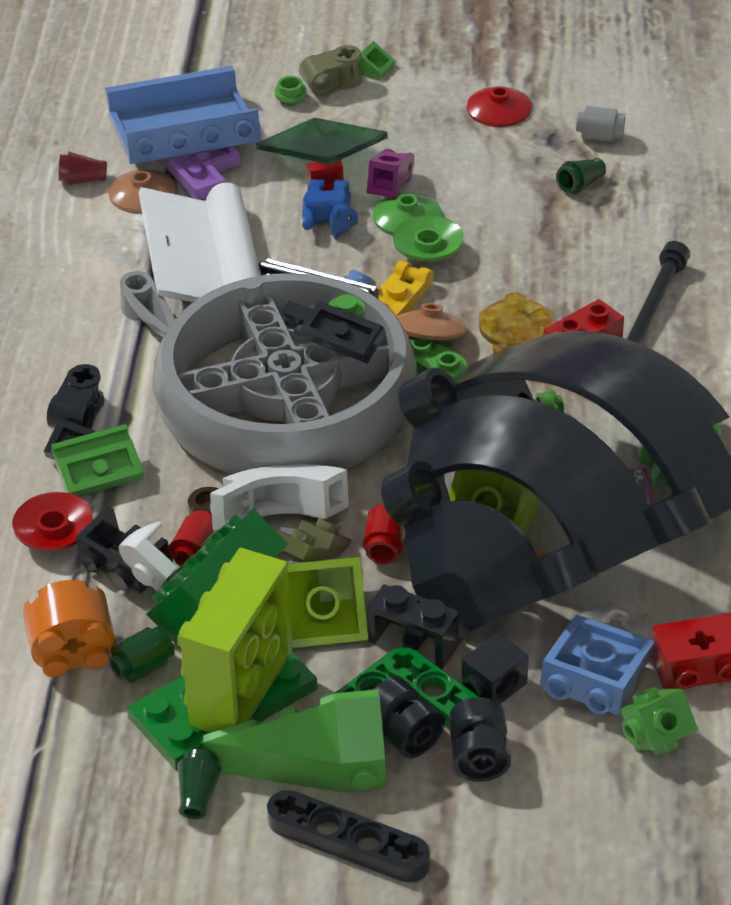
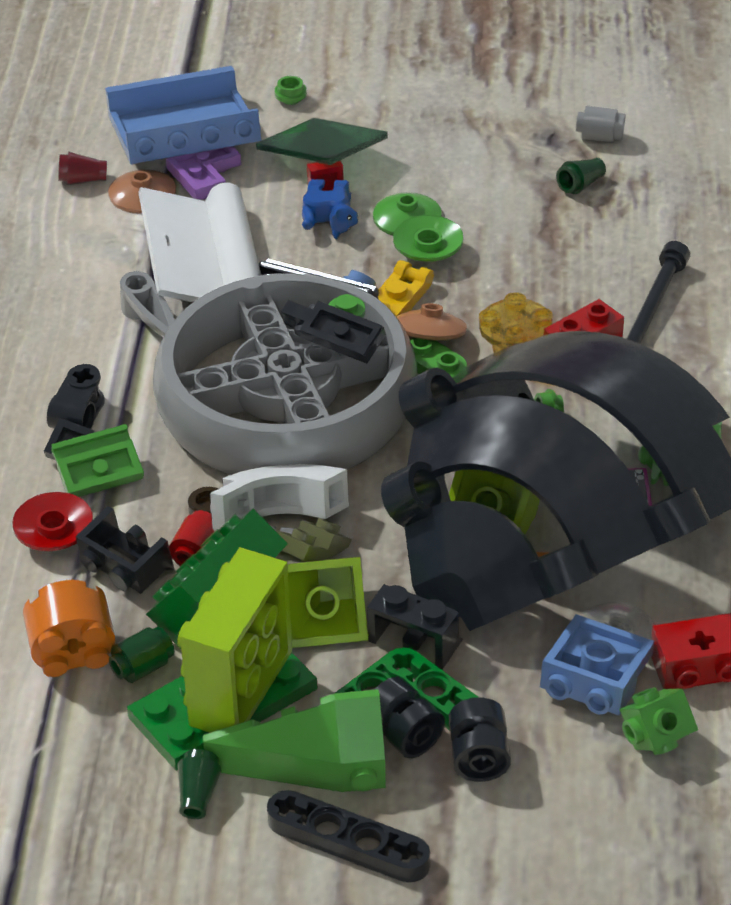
(146, 561): white plate -> none
(331, 71): olive piece -> none
(375, 61): bright green slope -> none
(382, 536): red brick -> none
(388, 172): magenta leg -> none
(495, 669): black brick -> none
(499, 106): red dish -> none

